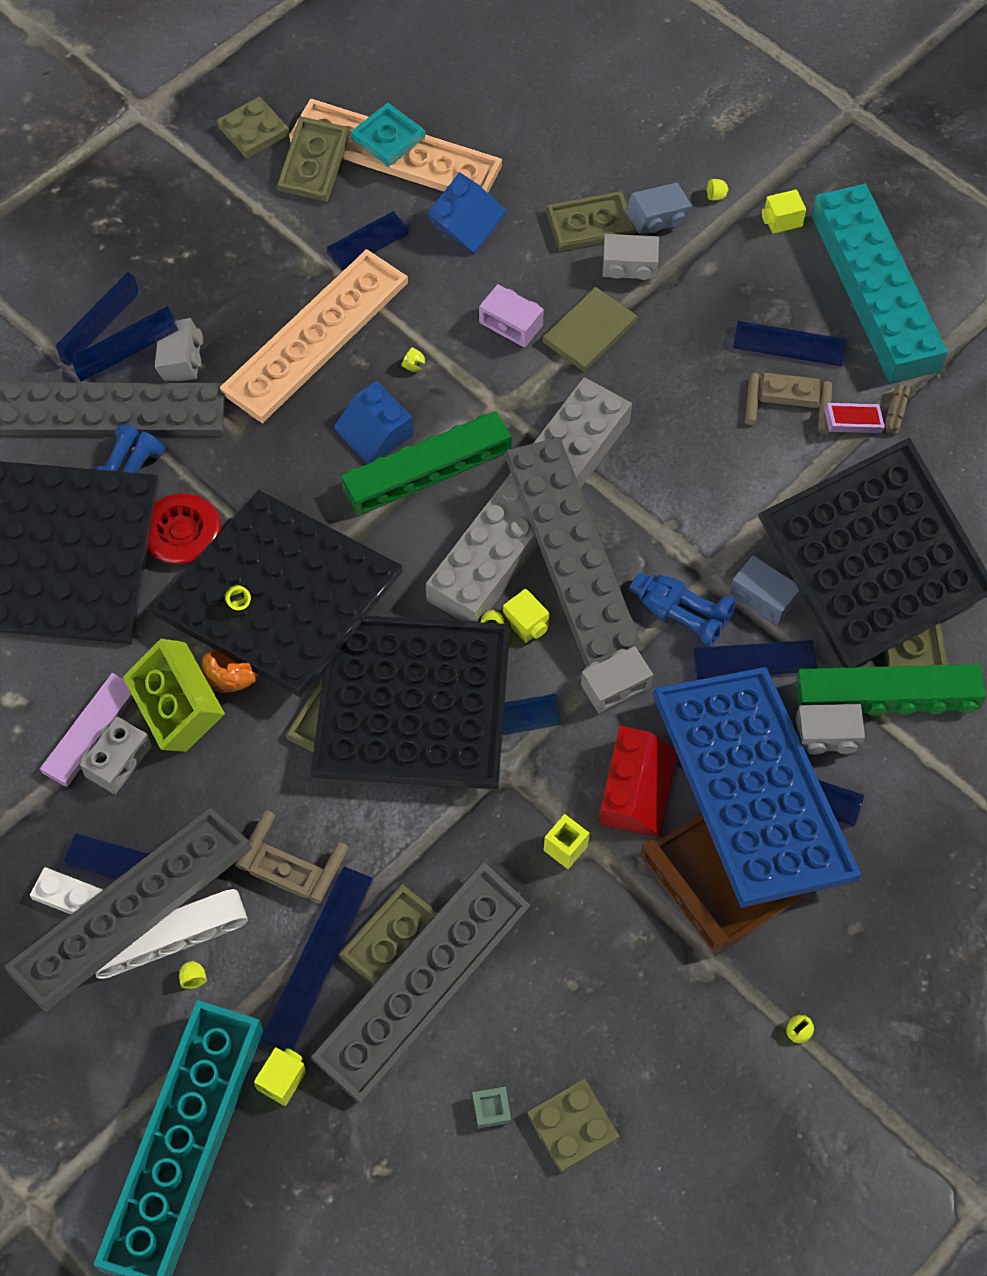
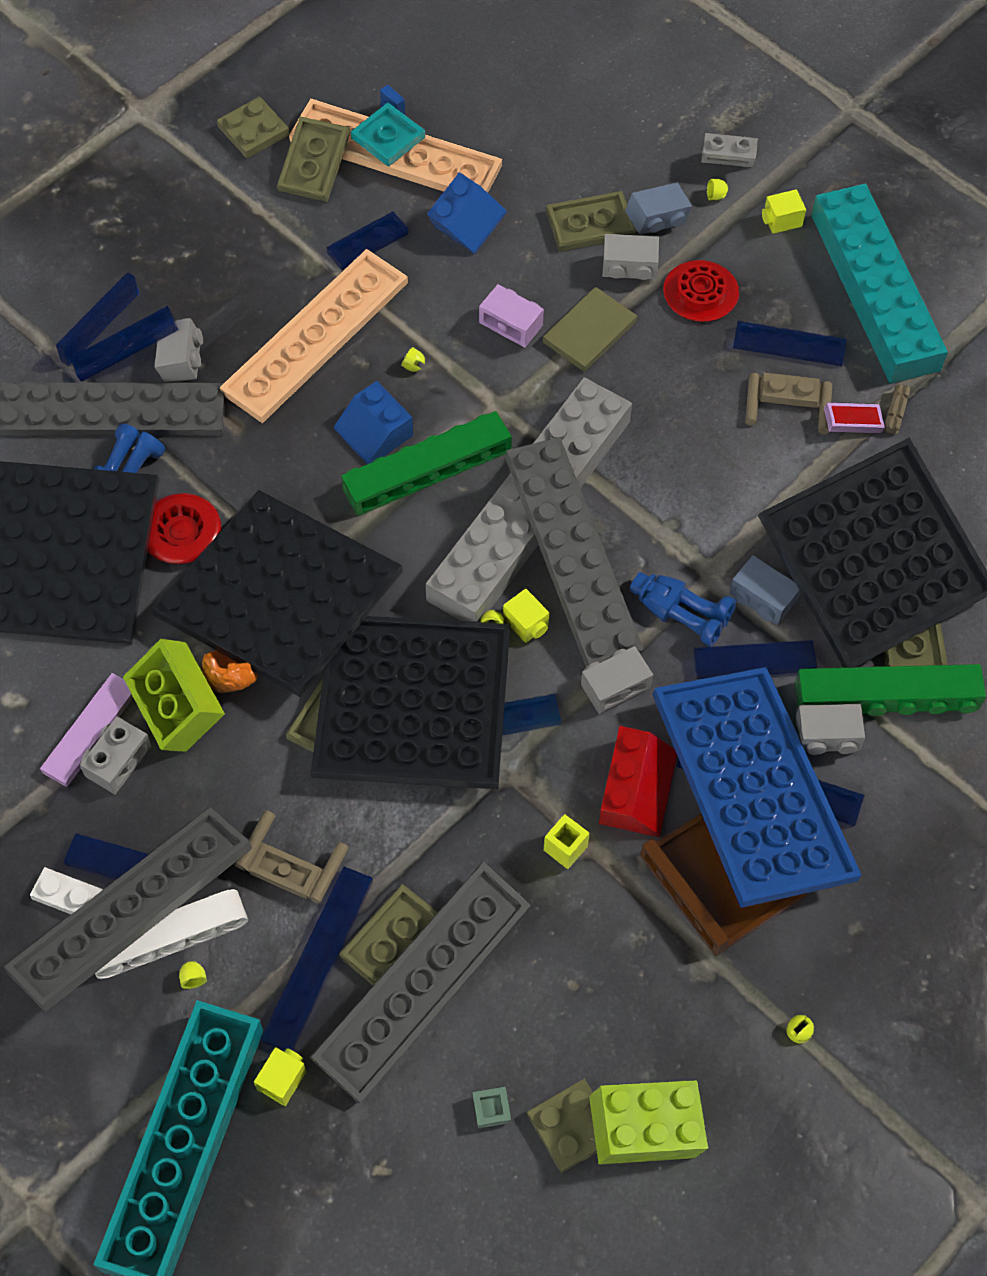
(239, 603): neon yellow hinge -> none
(390, 96): none -> blue plate
(648, 1122): none -> lime brick
(701, 282): none -> red wheel
(729, 150): none -> light grey bracket

